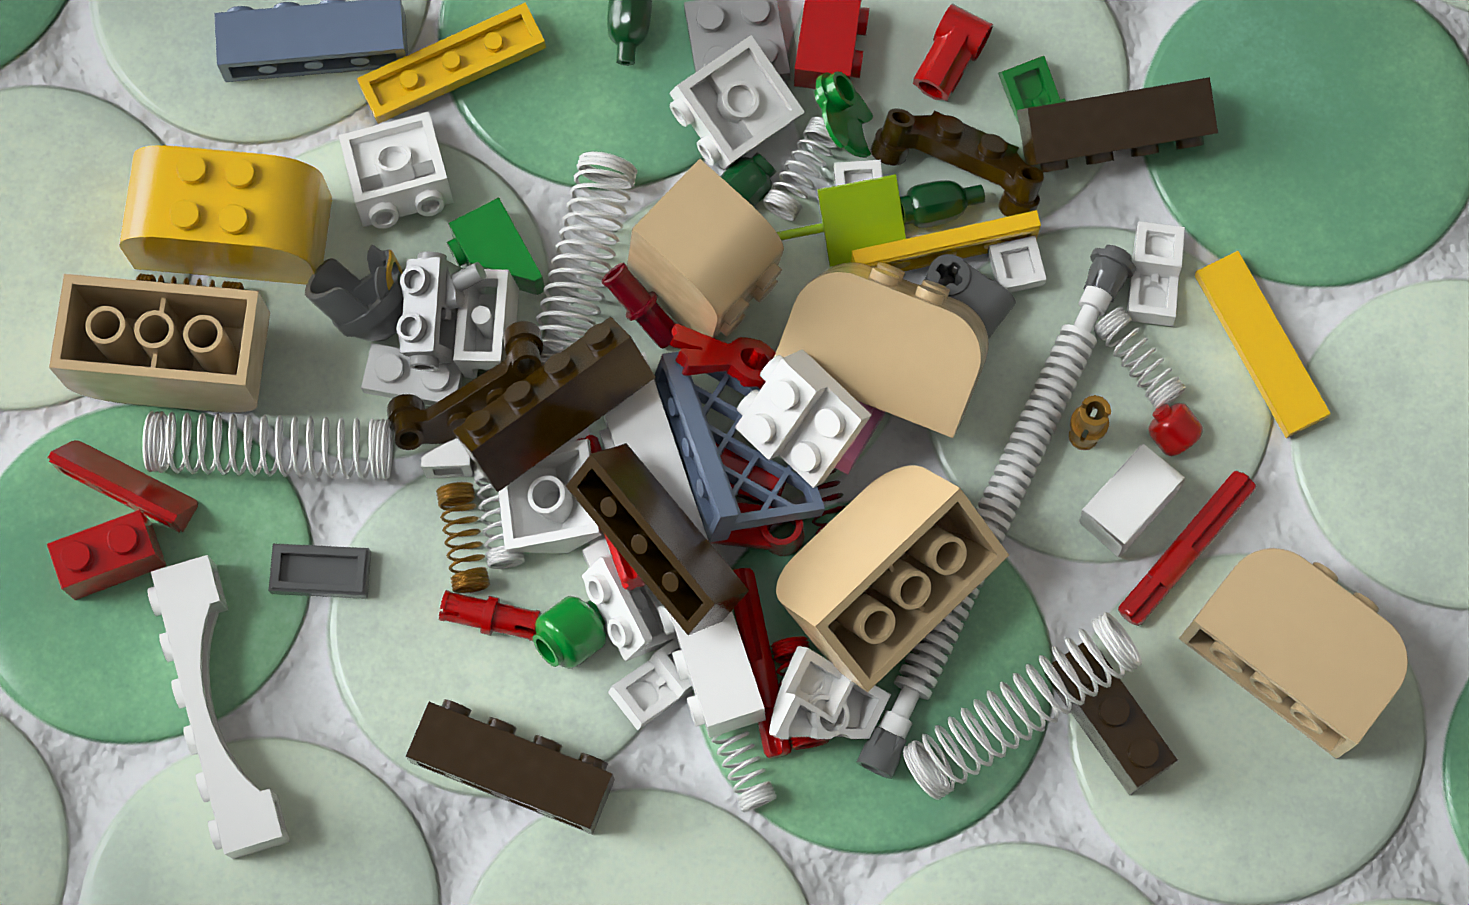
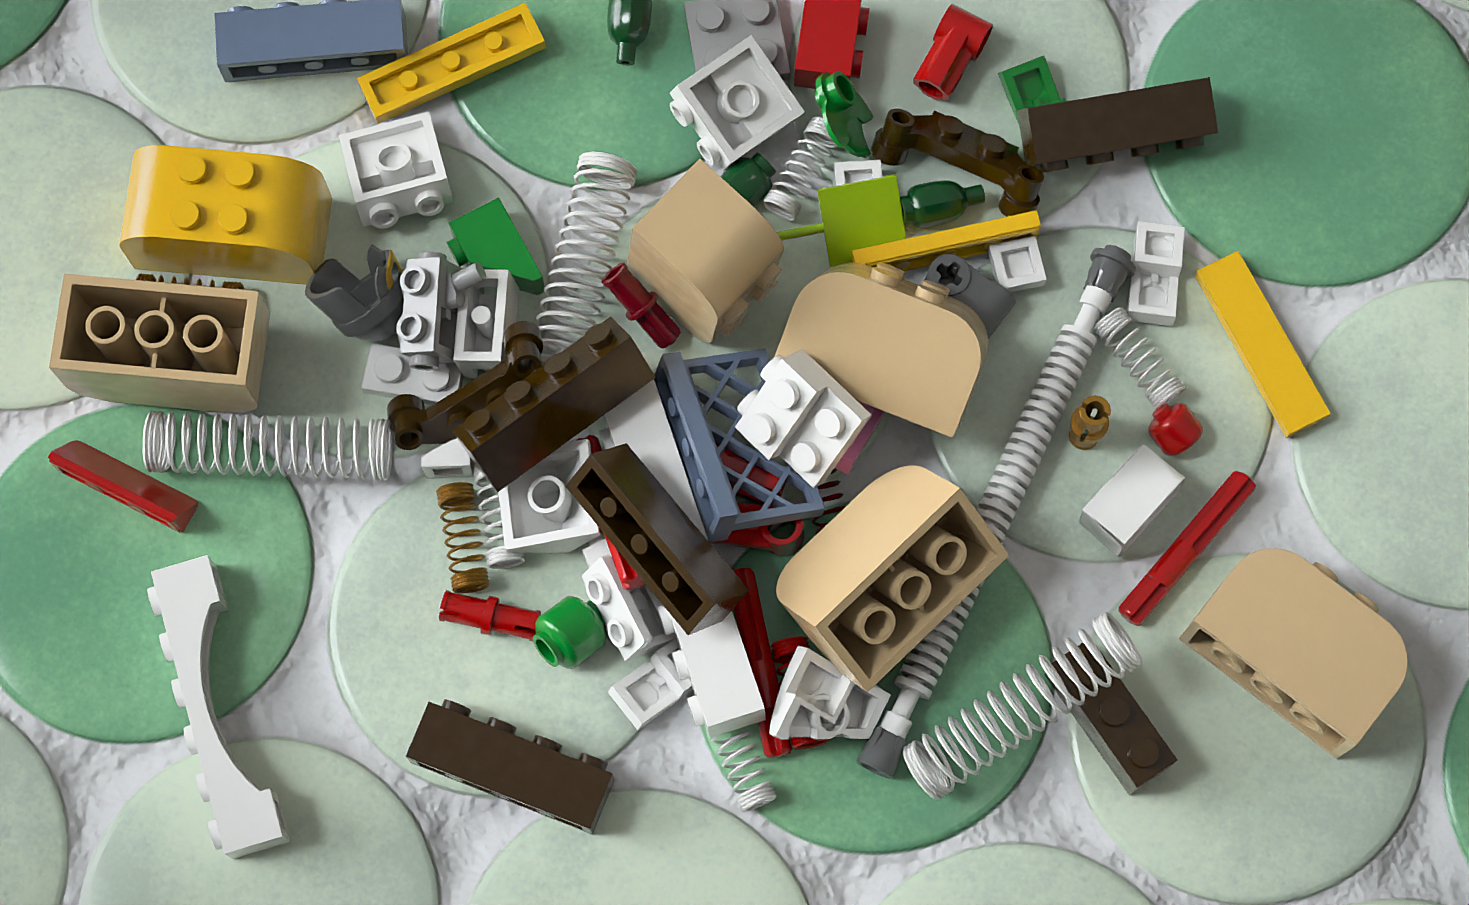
(106, 555): red brick -> none
(319, 571): dark grey tile -> none
(703, 354): red piece -> none

